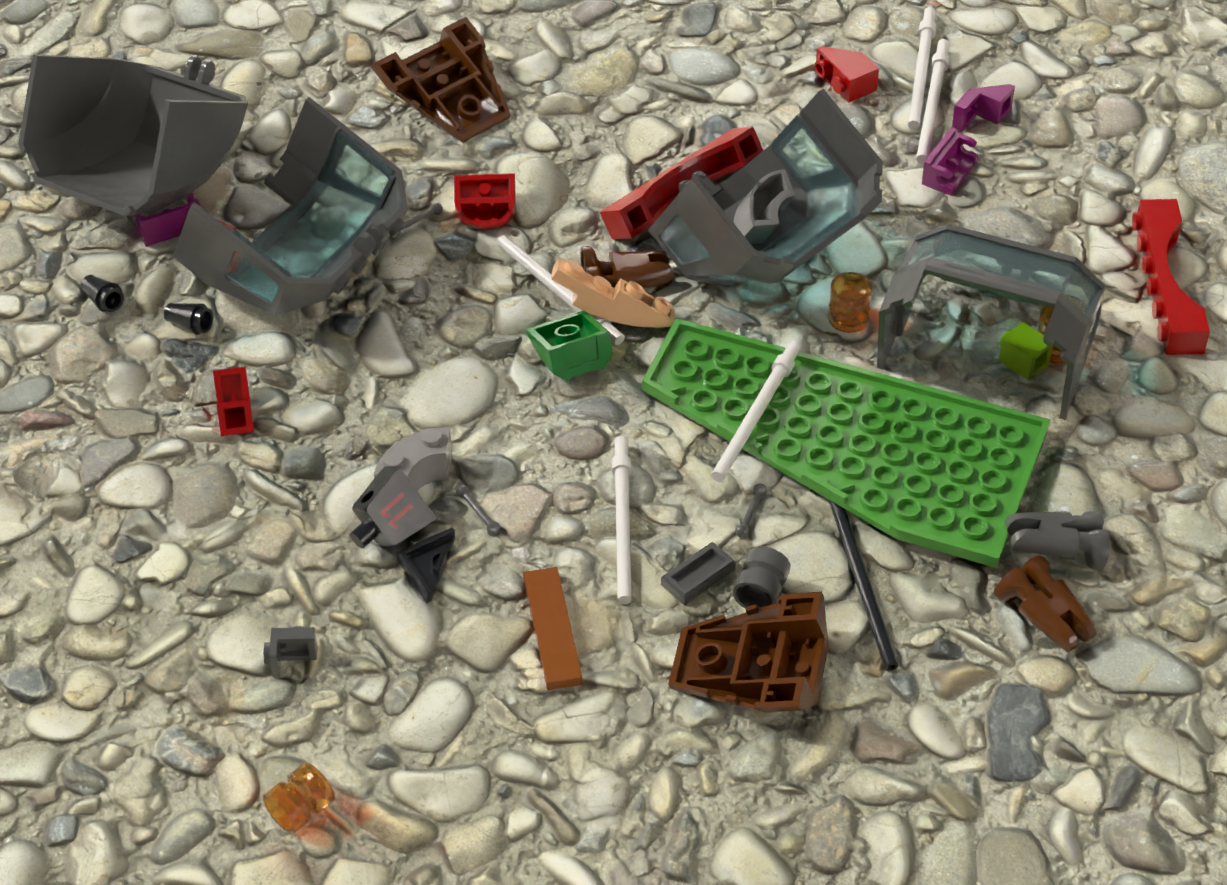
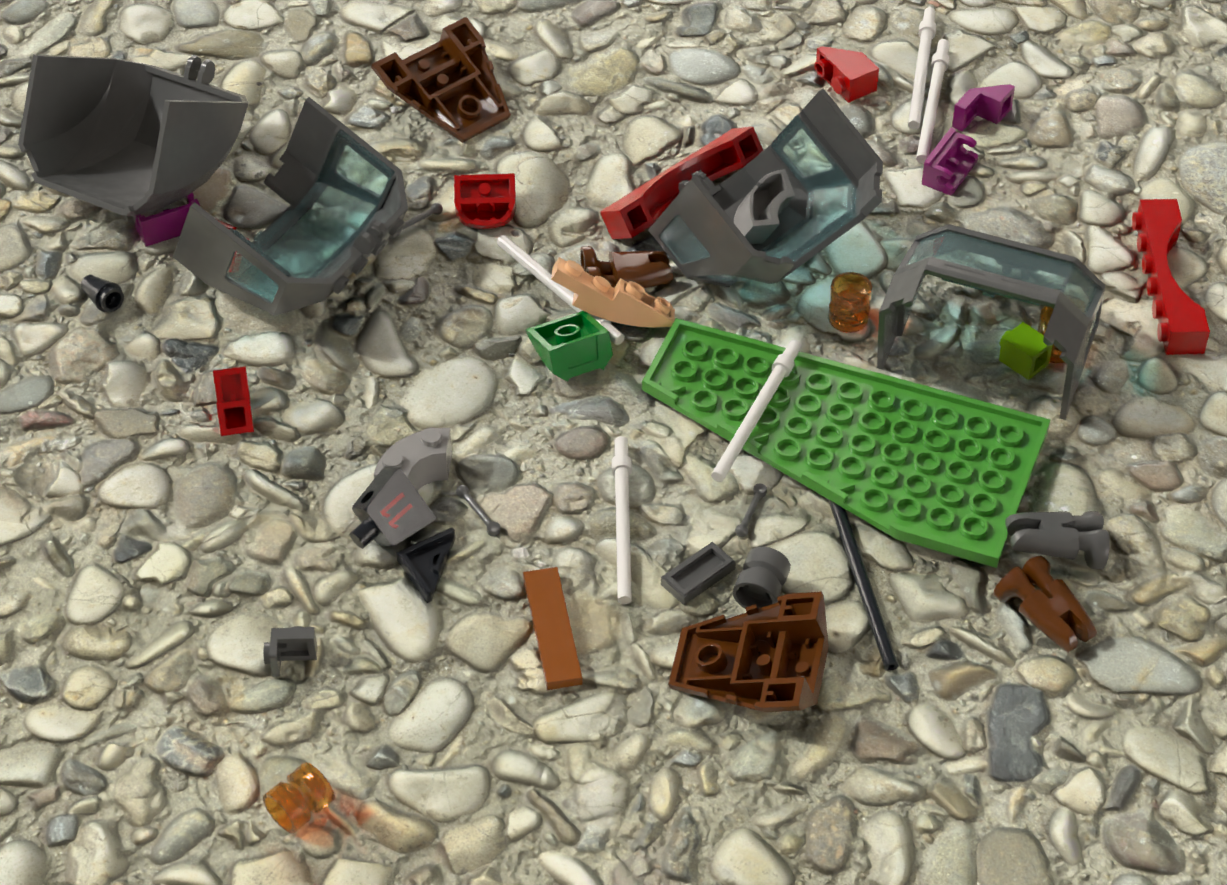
(190, 316): black cone -> none

